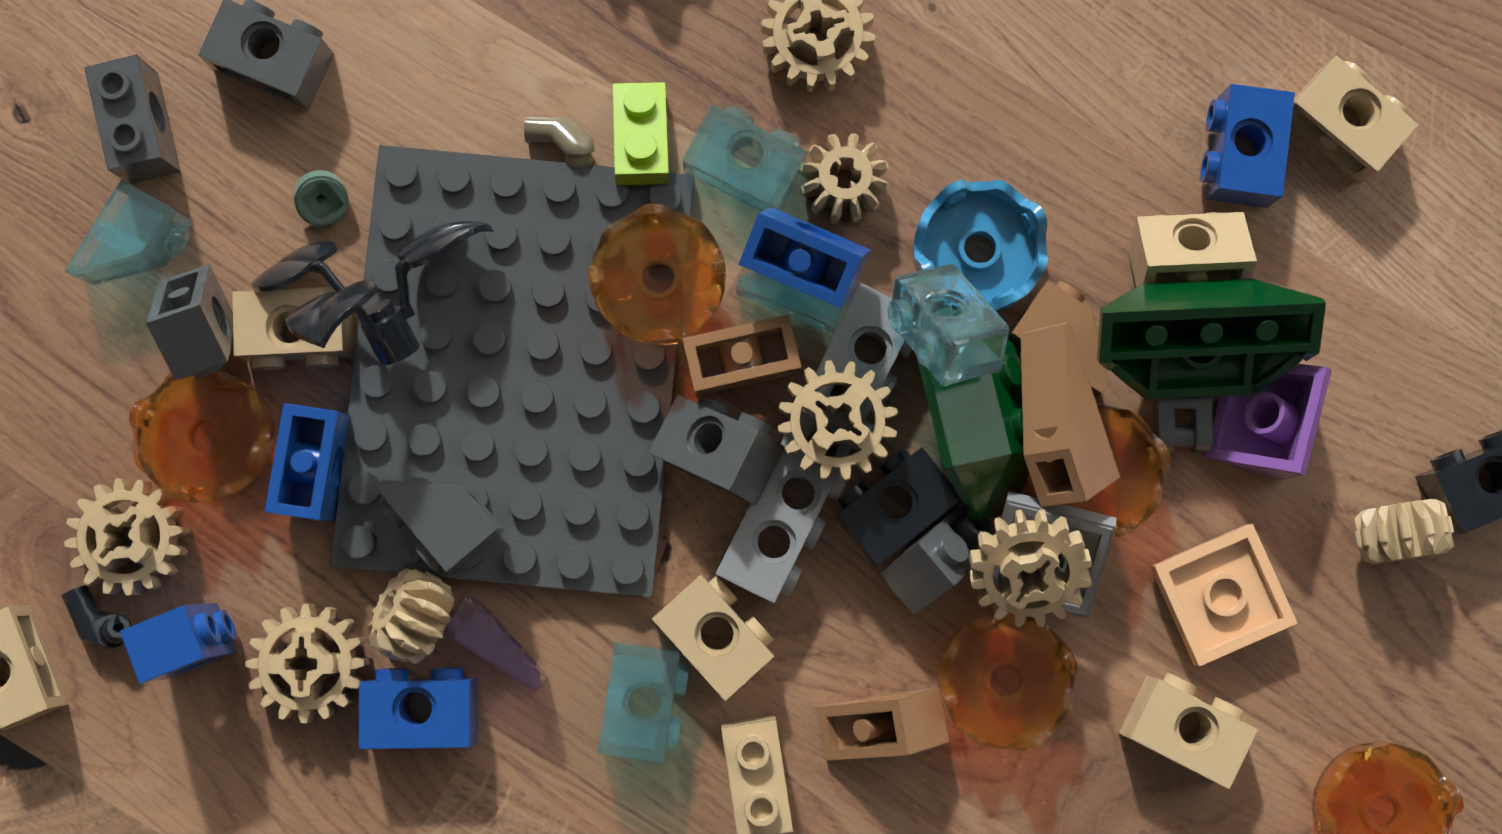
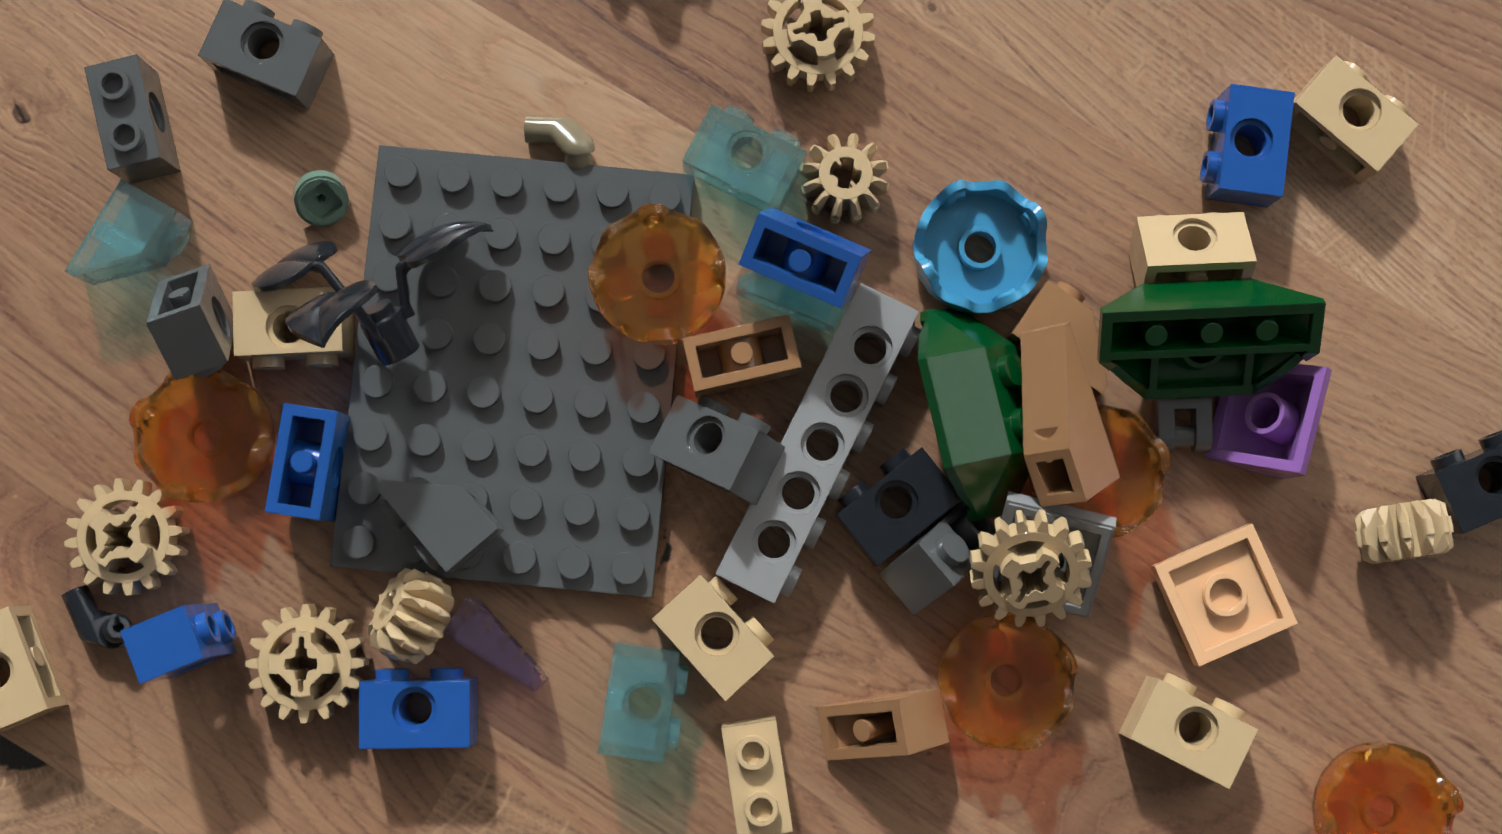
(640, 133): plate -> none
(816, 403): tan gear -> none
(948, 324): clear light blue brick -> none

